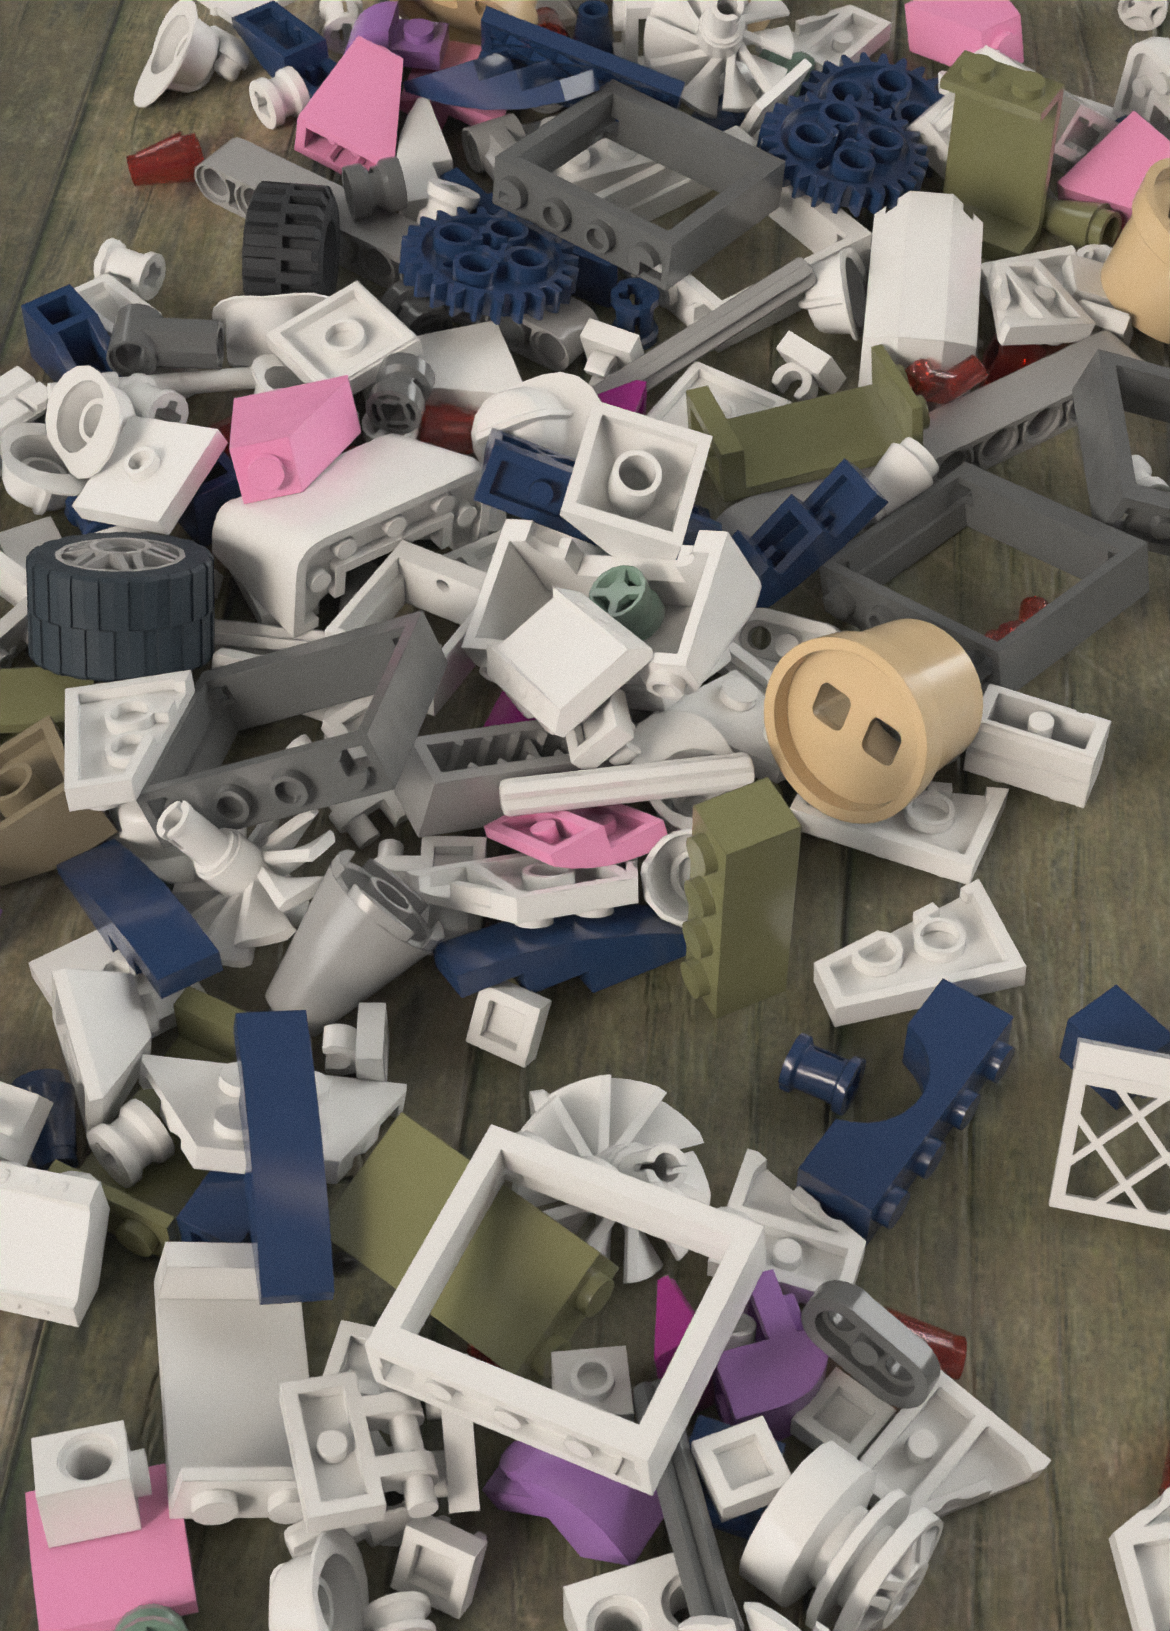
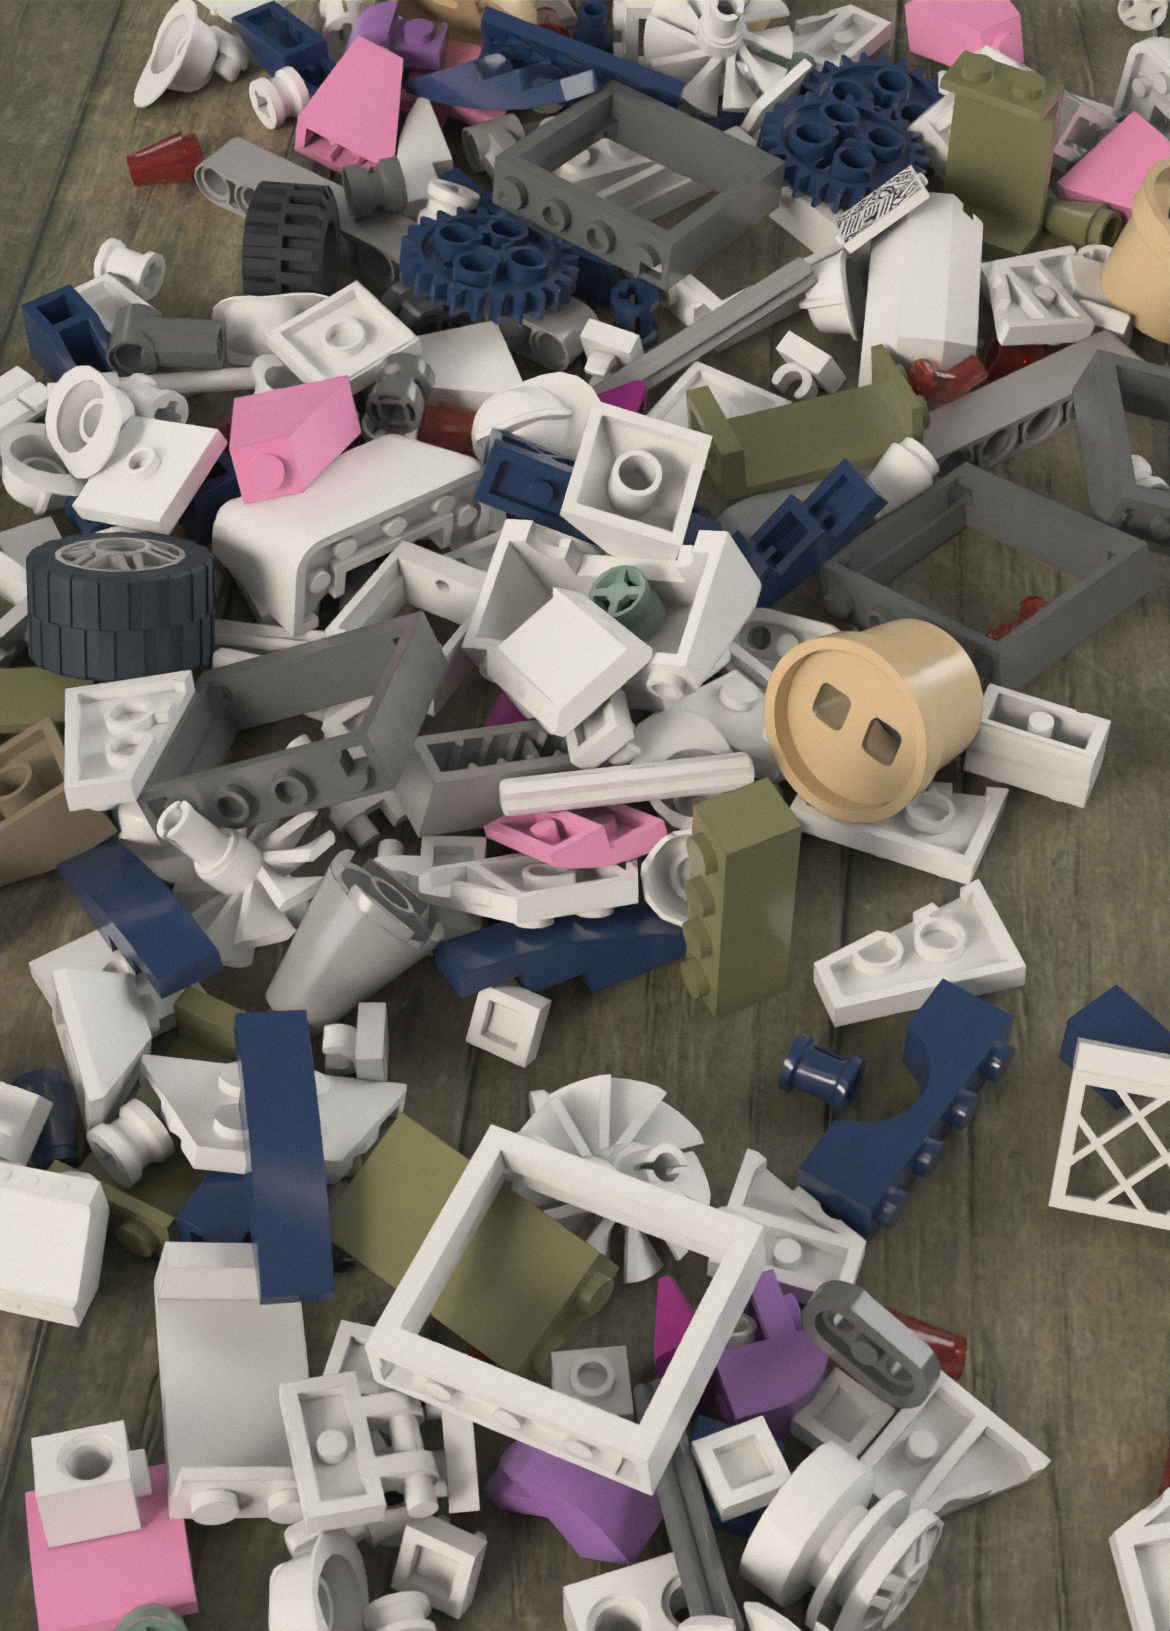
(880, 209): none -> white piece

